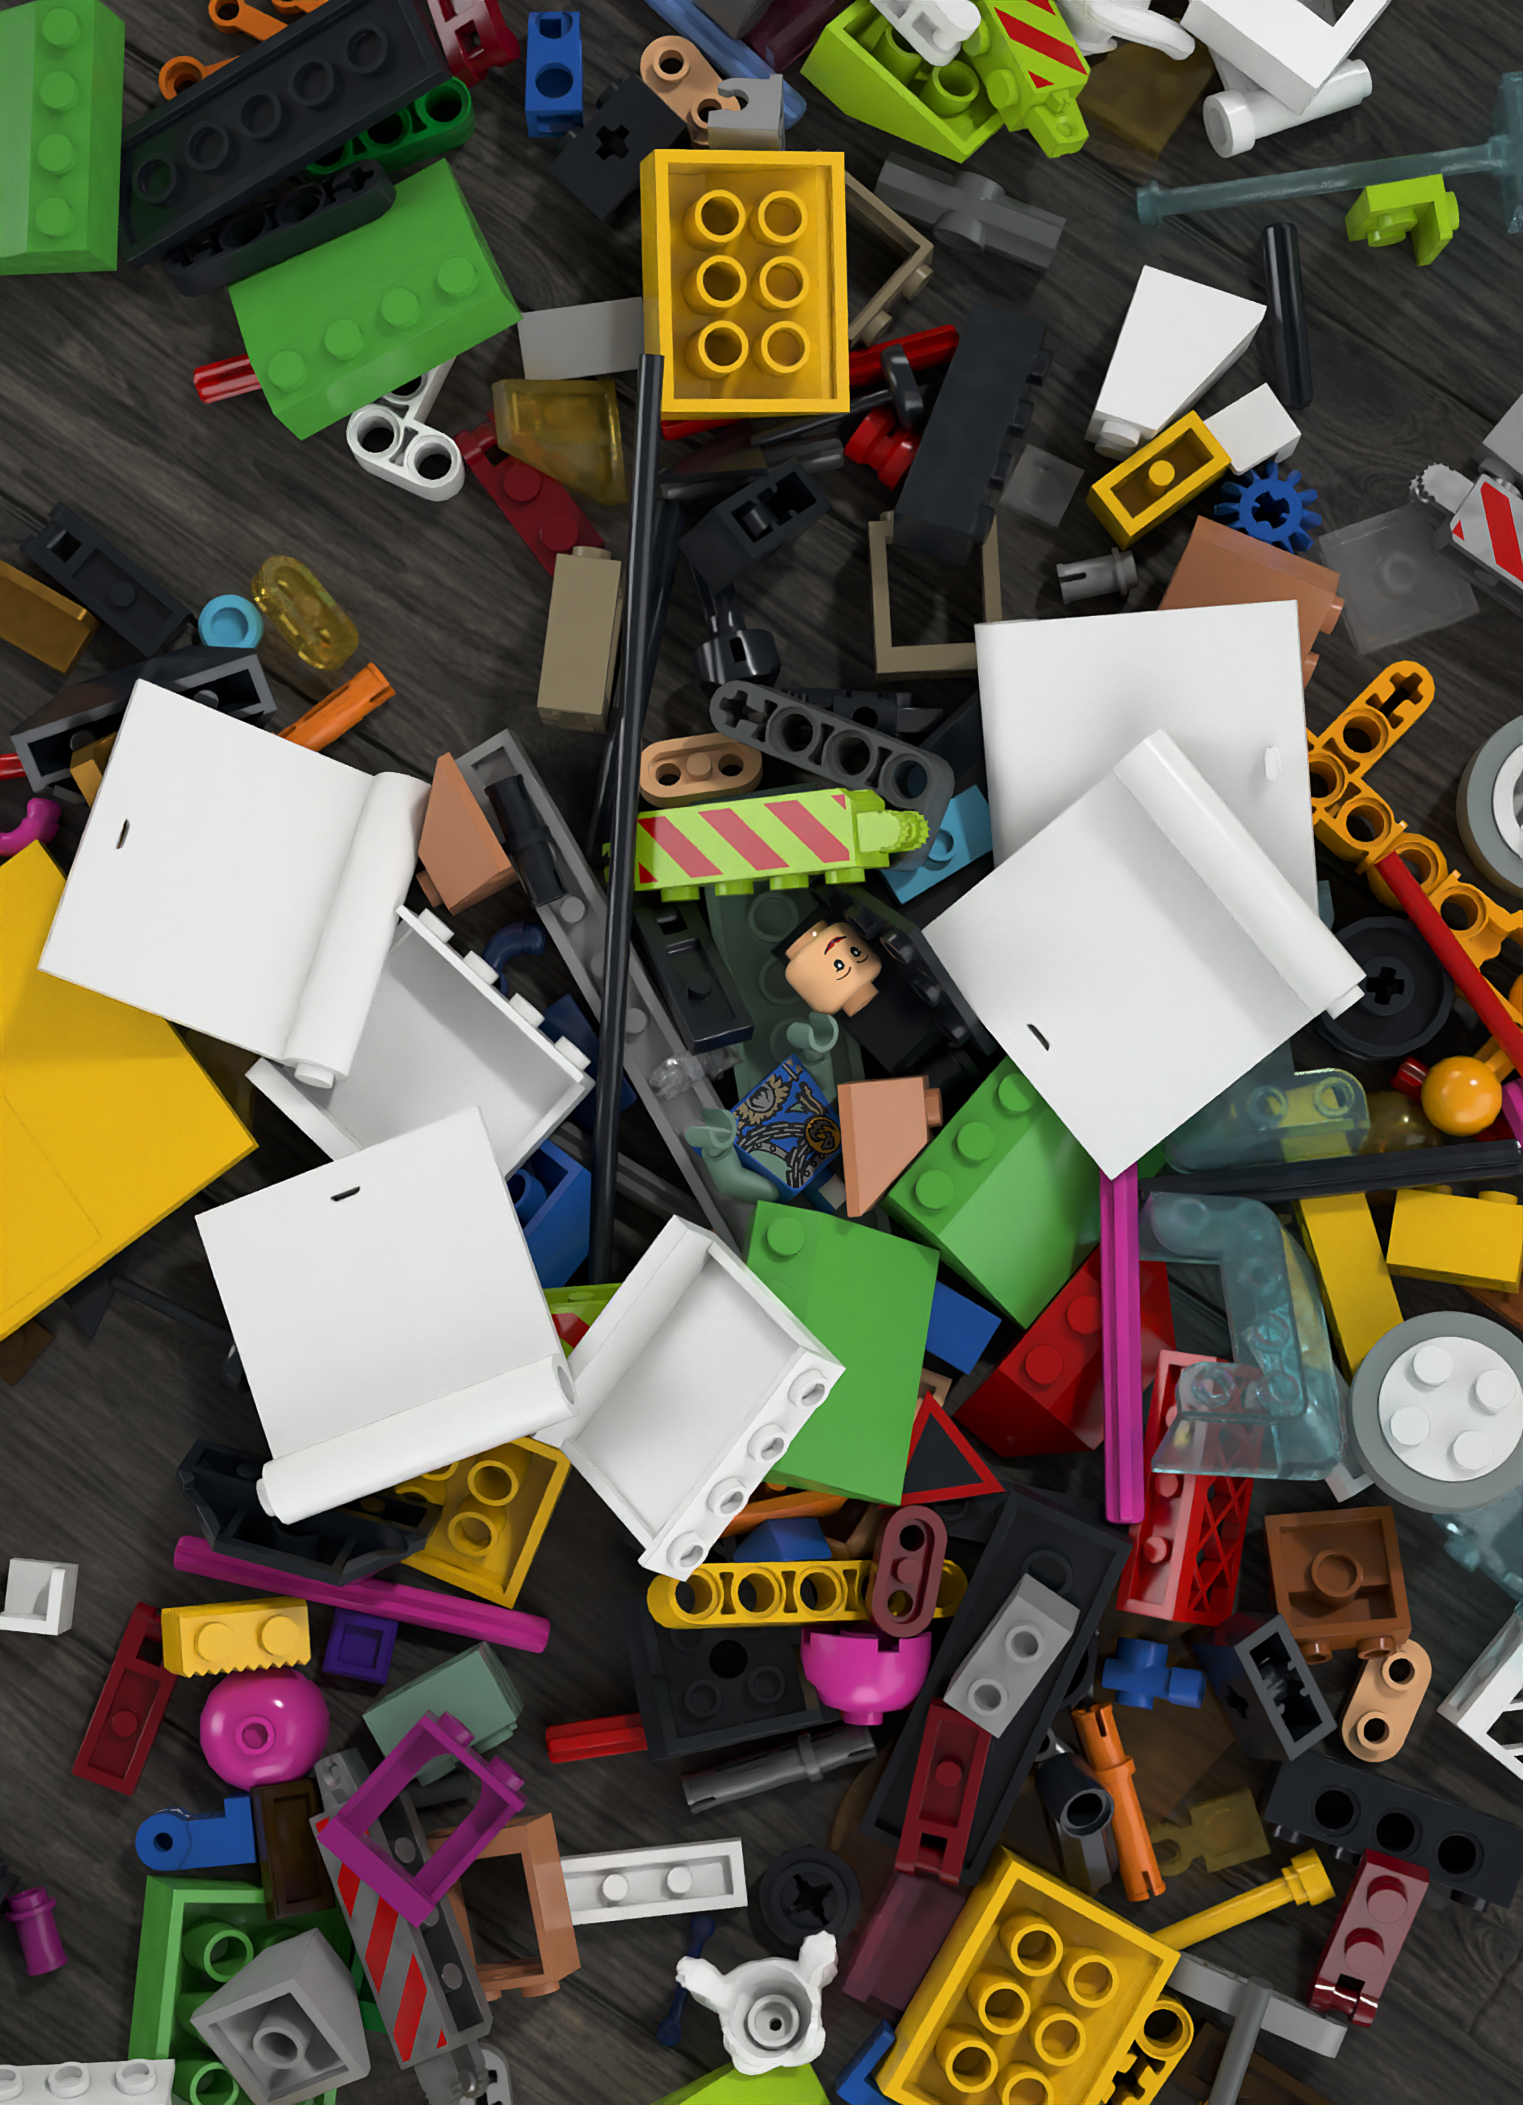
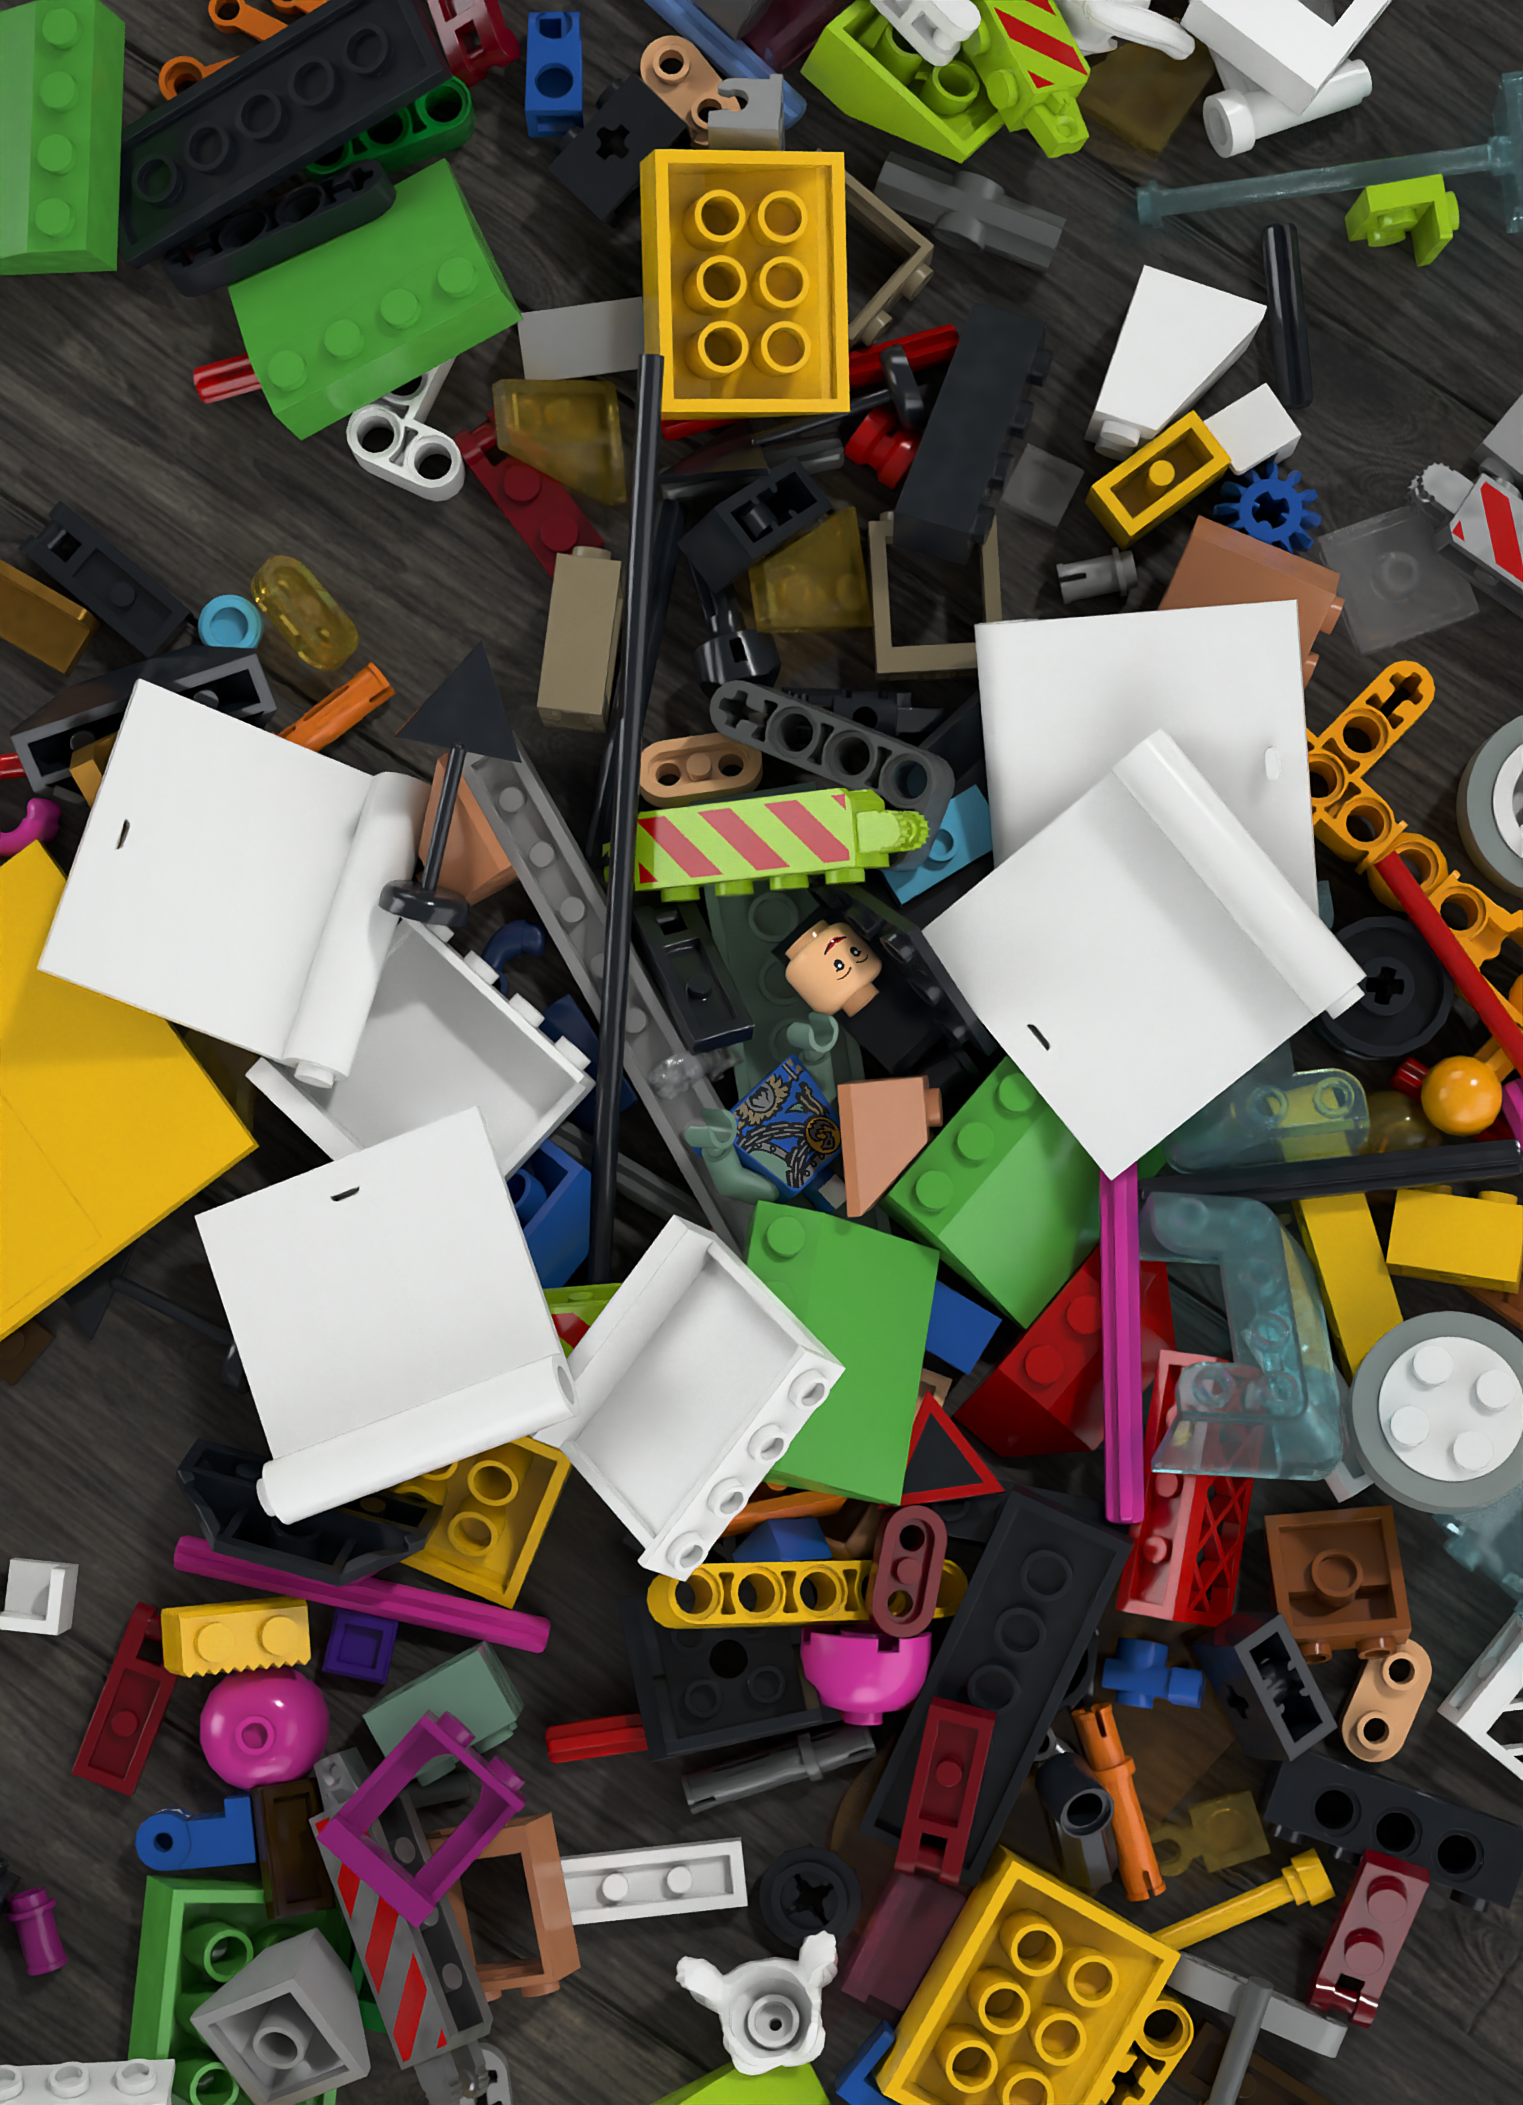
(465, 717): none -> black piece
(526, 841): black pin -> none
(669, 2029): clear blue hinge -> none
(814, 581): none -> clear yellow wing
(1011, 1655): light grey brick -> none

